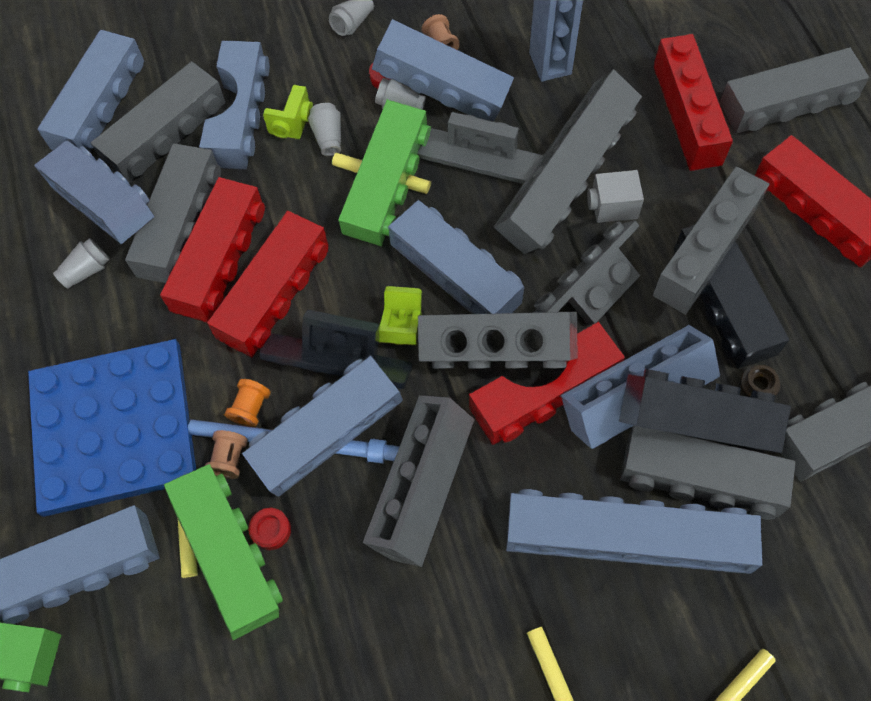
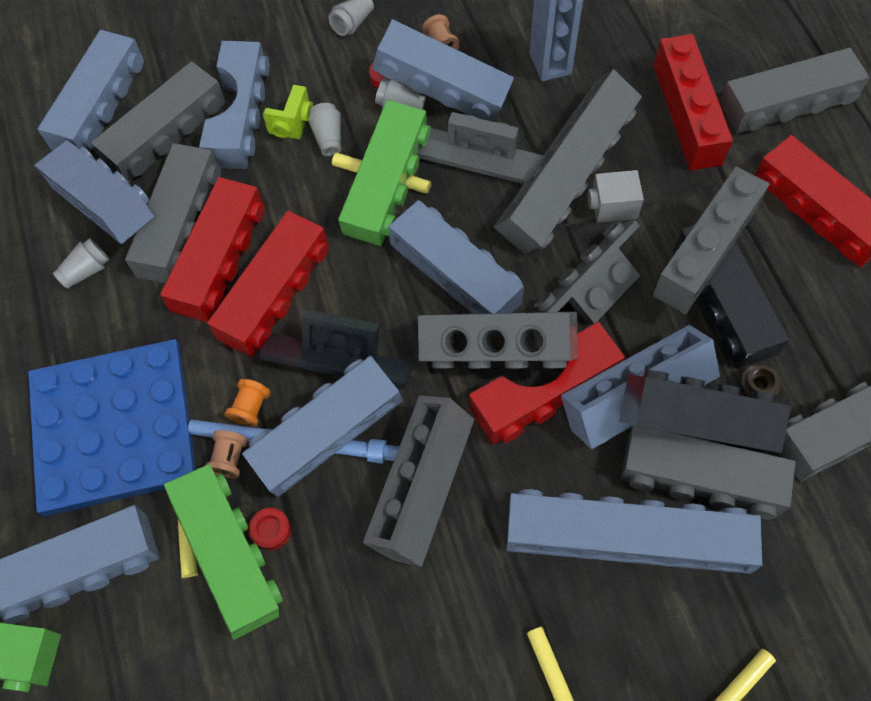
(400, 315): lime bracket -> none

